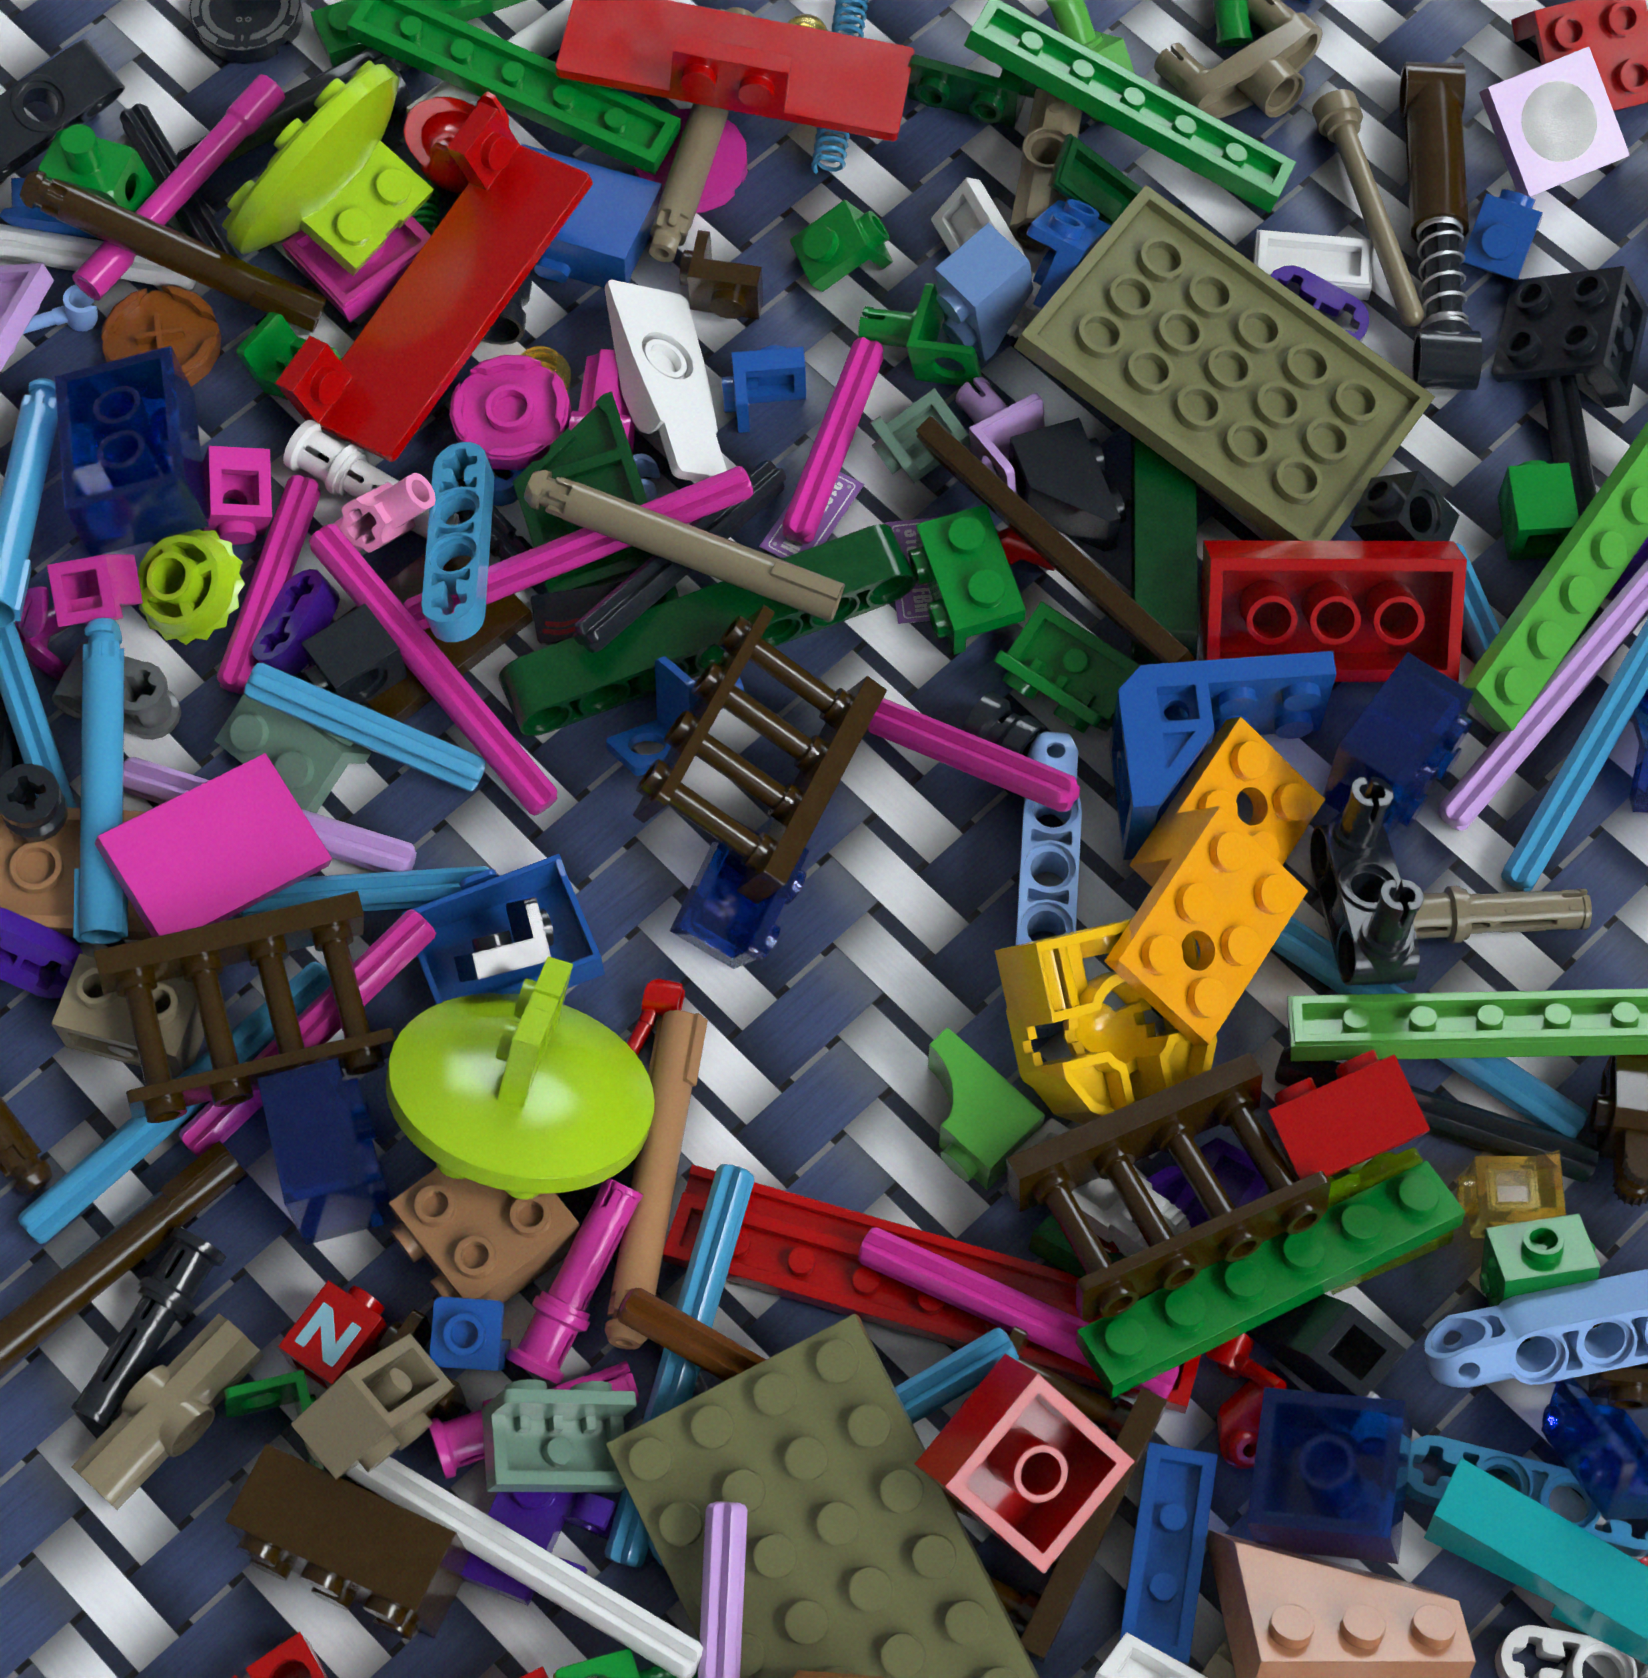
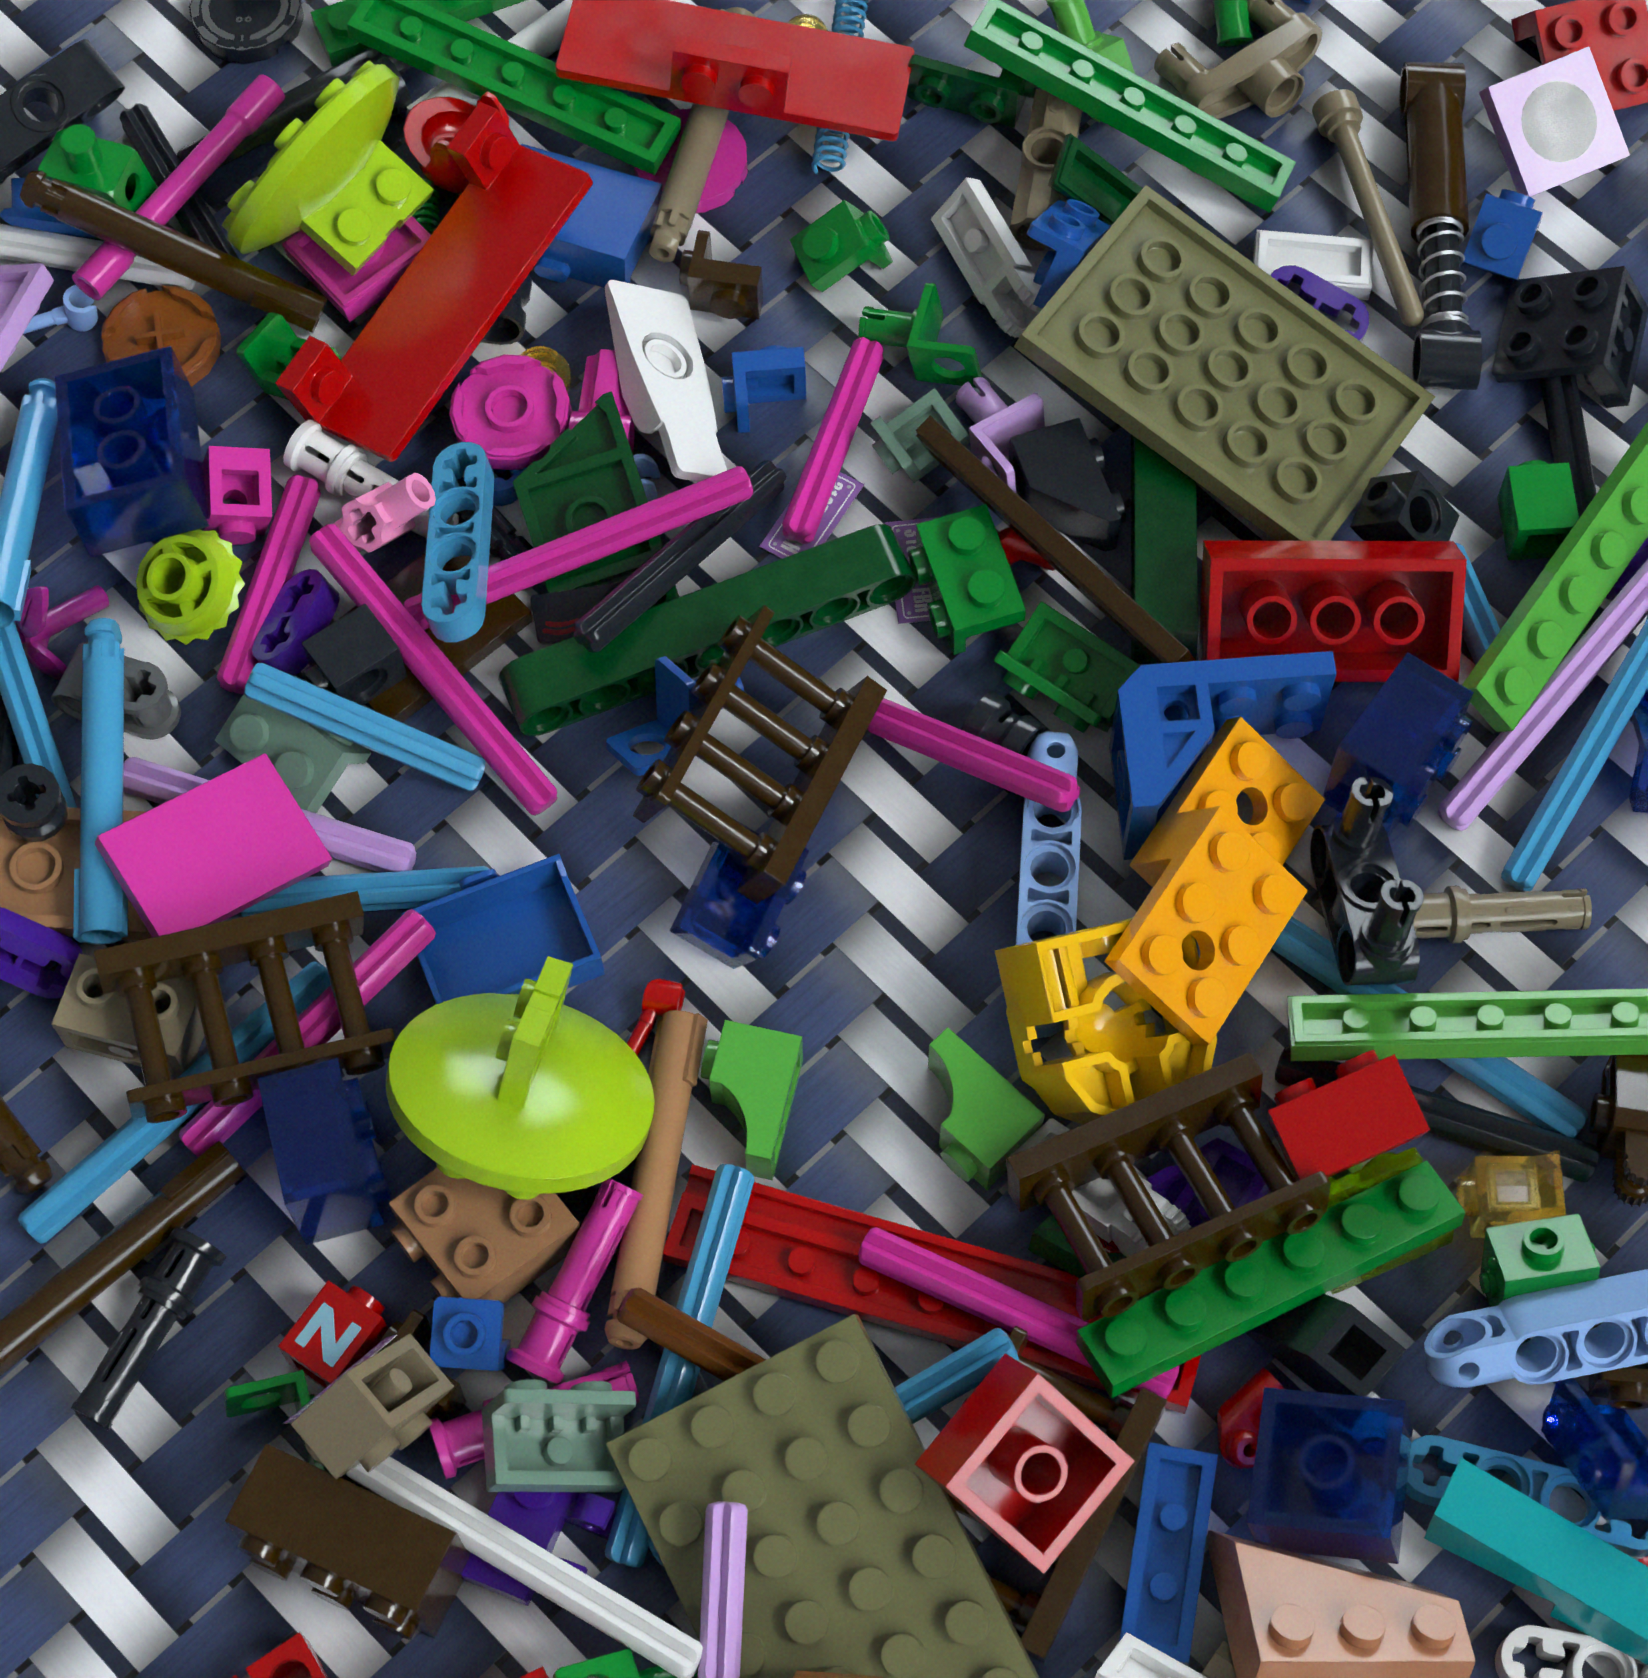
(94, 588): dark pink brick -> none
(167, 1411): dark tan piece -> none
(372, 1352): none -> medium lavender sticker
(497, 952): bracket -> none
(685, 544): dark tan piece -> none
(756, 1079): none -> bright green arch
(983, 290): medium blue slope -> none
(1234, 1361): red hand -> none

